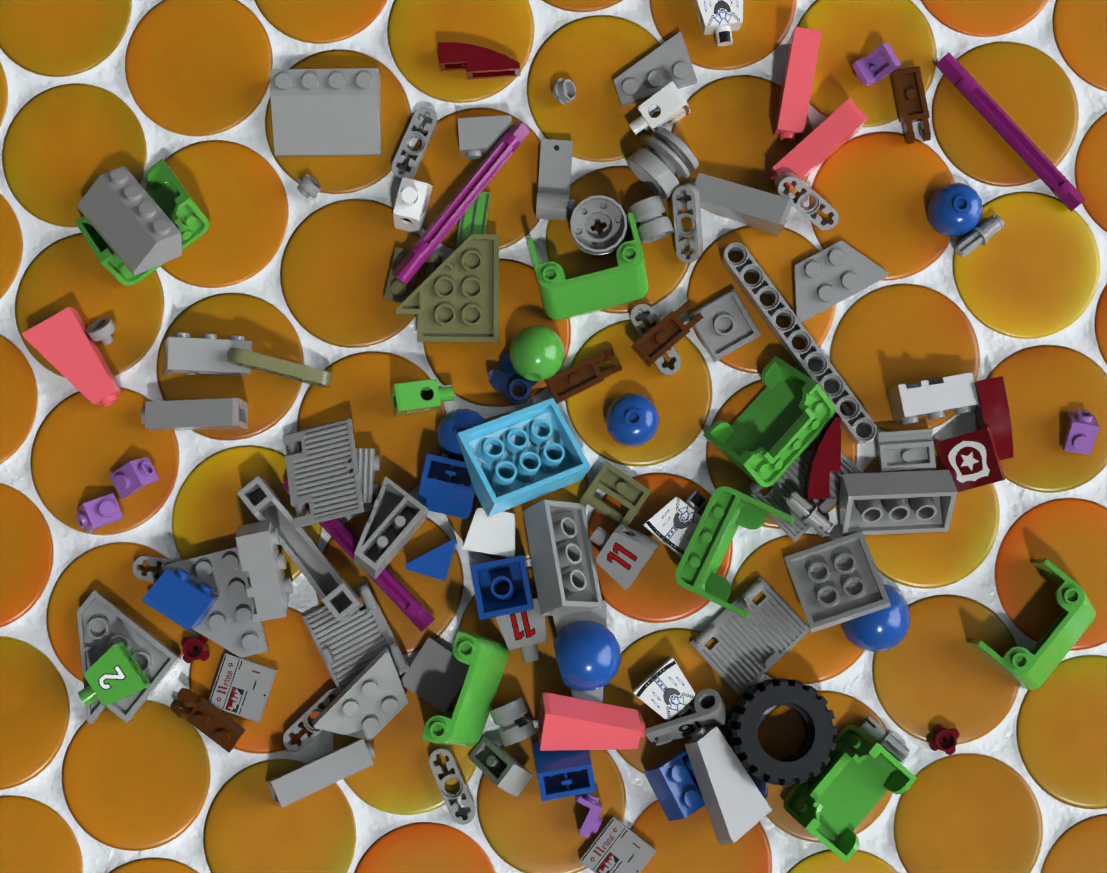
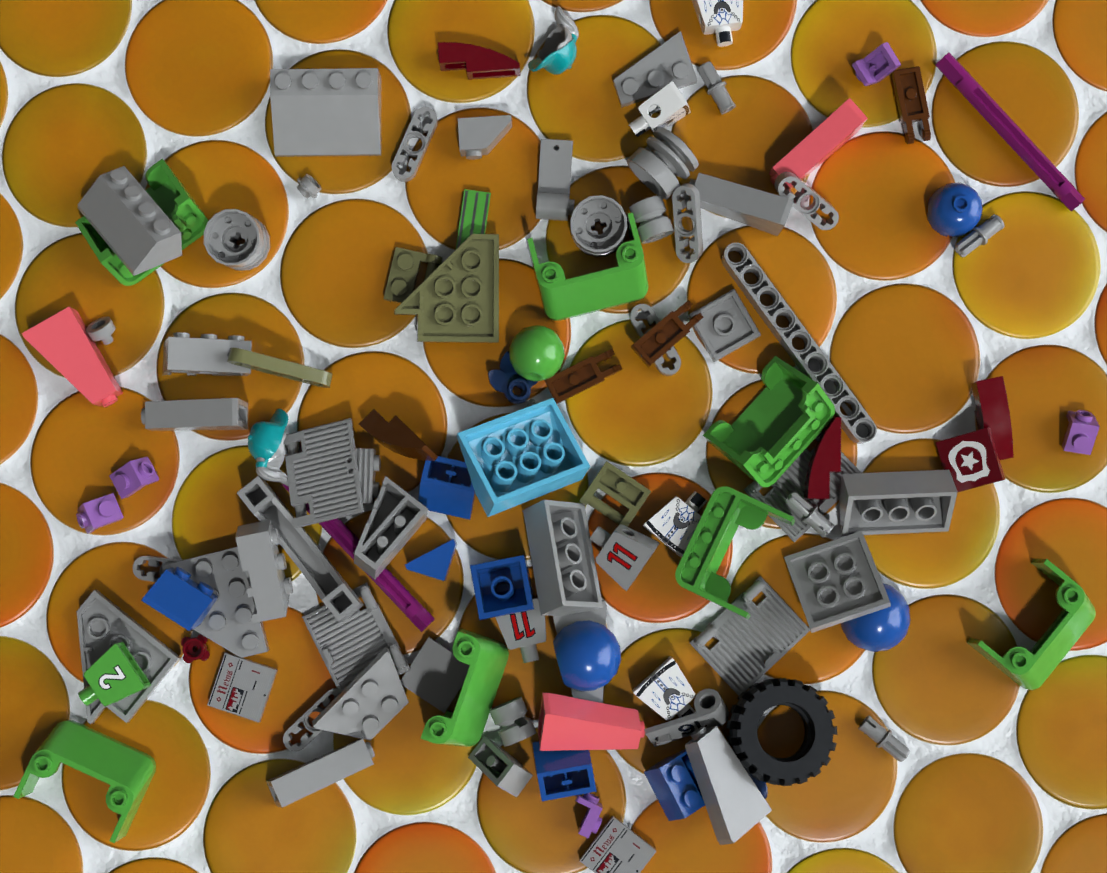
(99, 756): none -> bright green windscreen
(207, 719): reddish brown hinge -> none
(227, 228): none -> light grey wheel
(267, 447): none -> teal hair
(396, 437): none -> reddish brown slope
(407, 397): bright green torso -> none
(412, 204): white torso -> none
(438, 769): light grey beam -> none
(450, 425): blue cylinder -> none
(460, 202): magenta piece -> none
(492, 534): white torso -> none
(559, 48): none -> hair
(564, 91): light grey plate -> none
(632, 420): blue cylinder -> none
(716, 87): none -> light grey axle
(797, 83): coral slope -> none
(832, 278): light grey wing -> none
(846, 790): bright green windscreen -> none
(906, 450): light grey plate -> none
(933, 398): wedge -> none
(951, 739): dark red plate -> none

